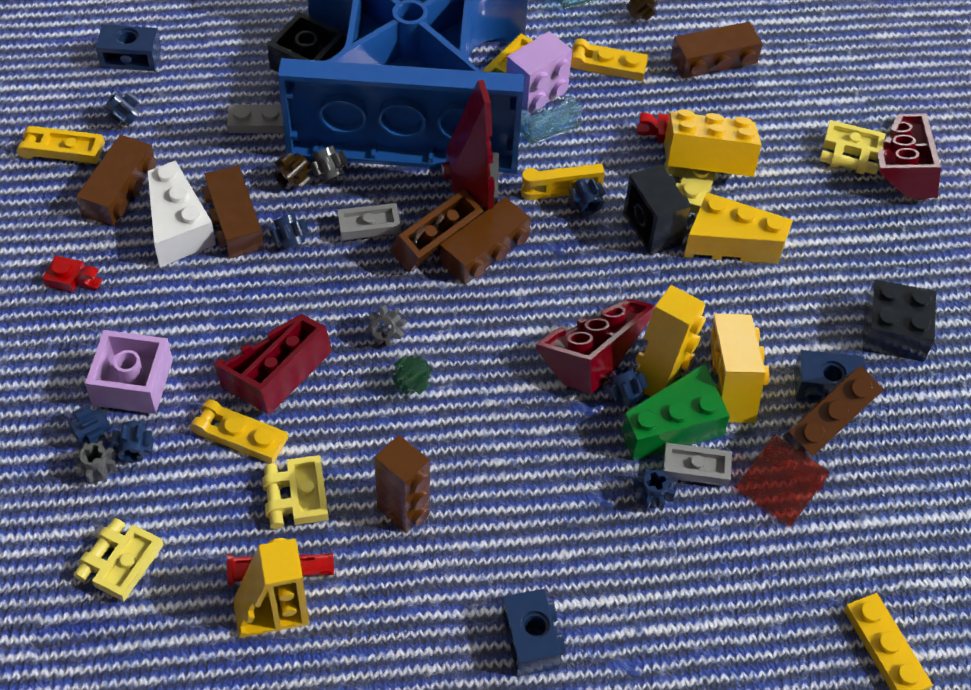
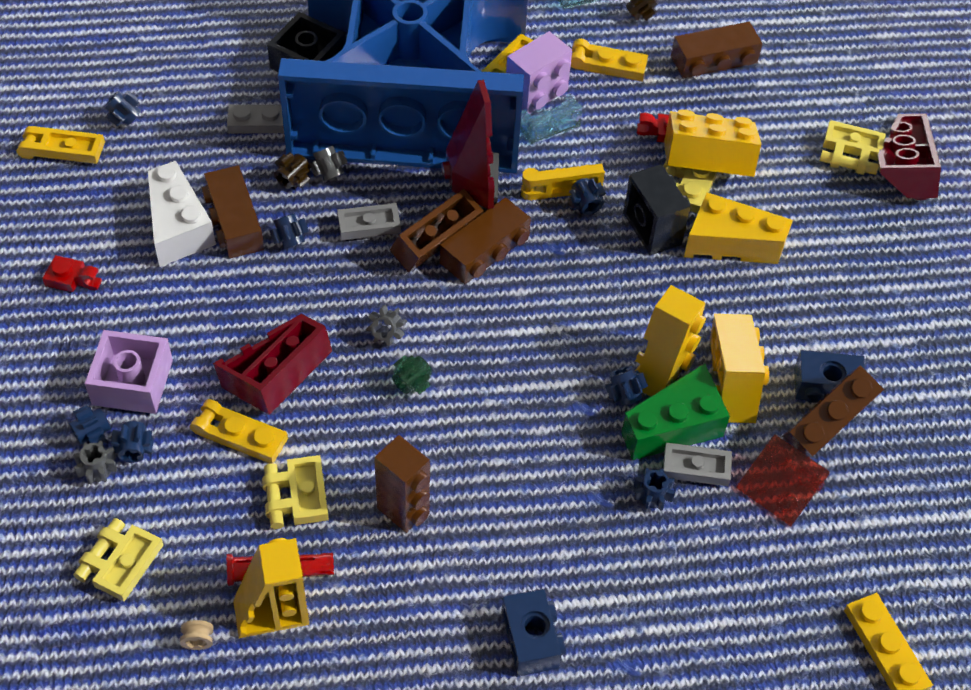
(116, 180): reddish brown brick -> none
(128, 47): dark blue brick -> none
(196, 635): none -> tan bush
(596, 346): dark red wedge -> none
(899, 320): black brick -> none

